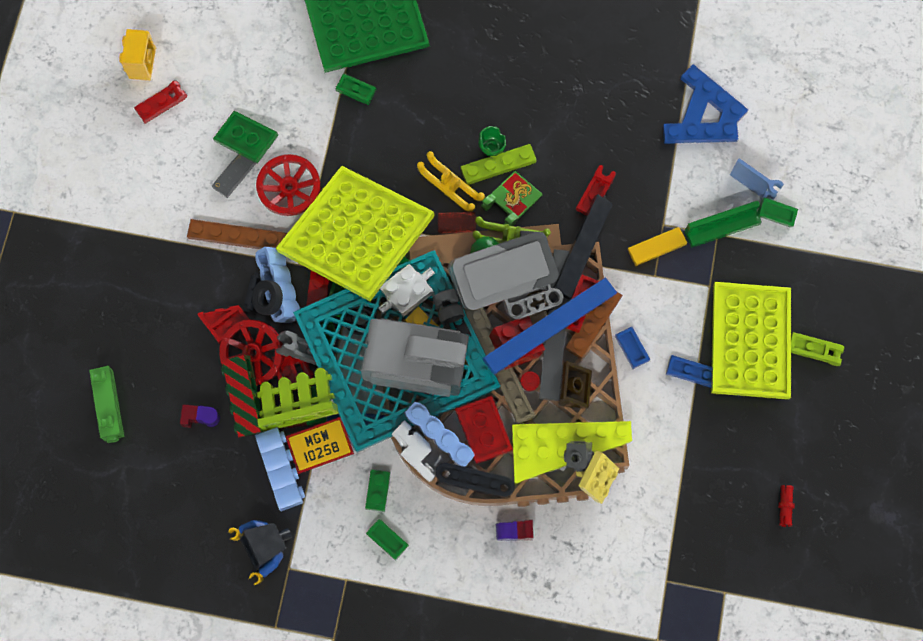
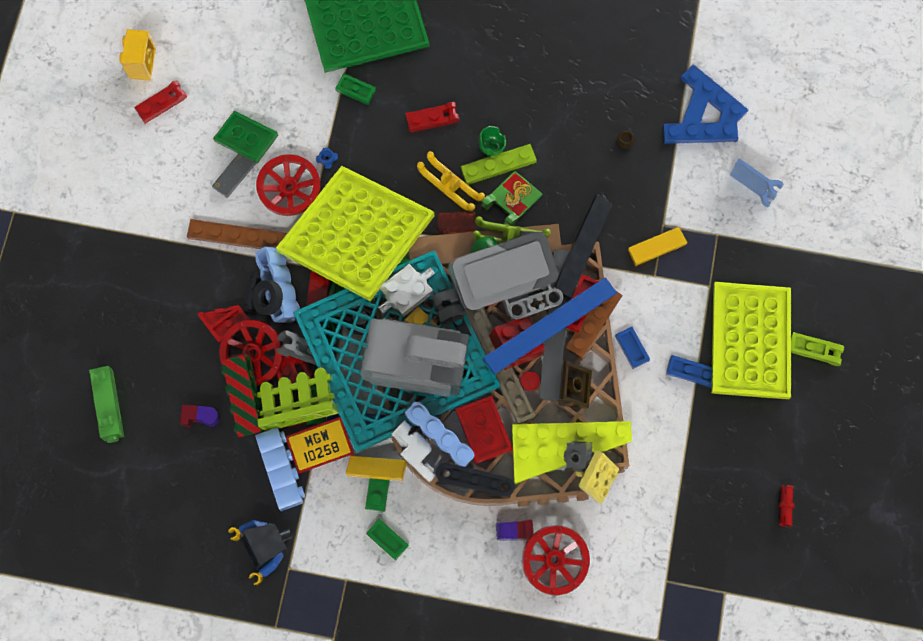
(326, 152): none -> blue plate
(376, 468): none -> yellow tile
(432, 117): none -> red plate
(560, 560): none -> red wheel
(598, 185): red plate -> none
(625, 139): none -> dark brown plate
(723, 224): green fence -> none
(777, 212): green tile -> none

